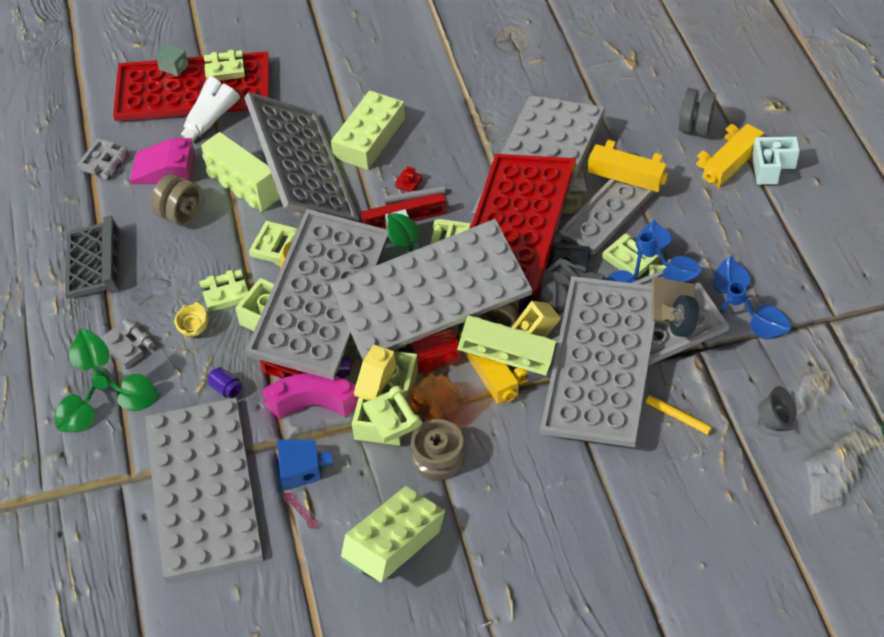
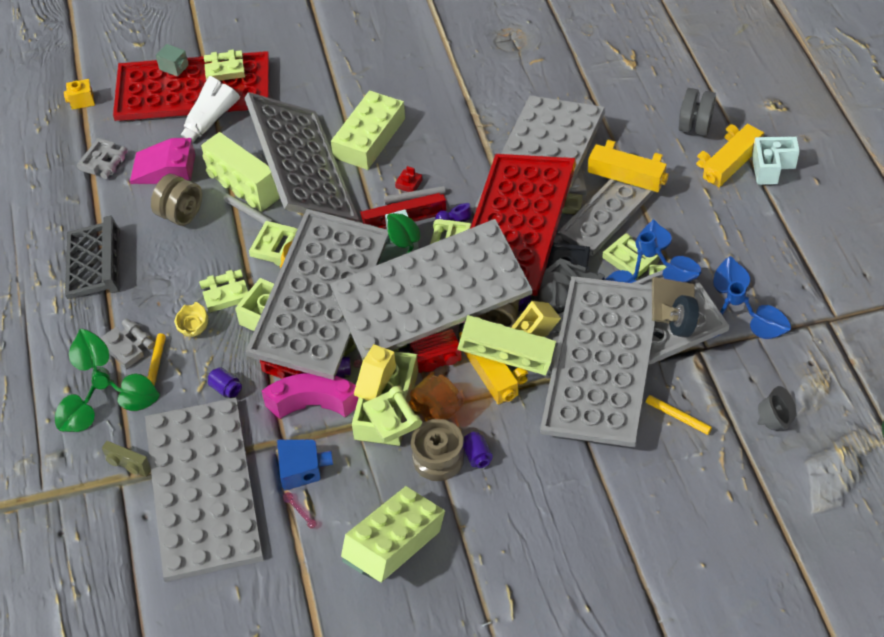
(79, 94): none -> yellow brick
(132, 461): none -> olive plate
(156, 357): none -> yellow bar
(246, 209): none -> light grey bar
(459, 213): none -> dark purple plate
(477, 450): none -> dark purple brick

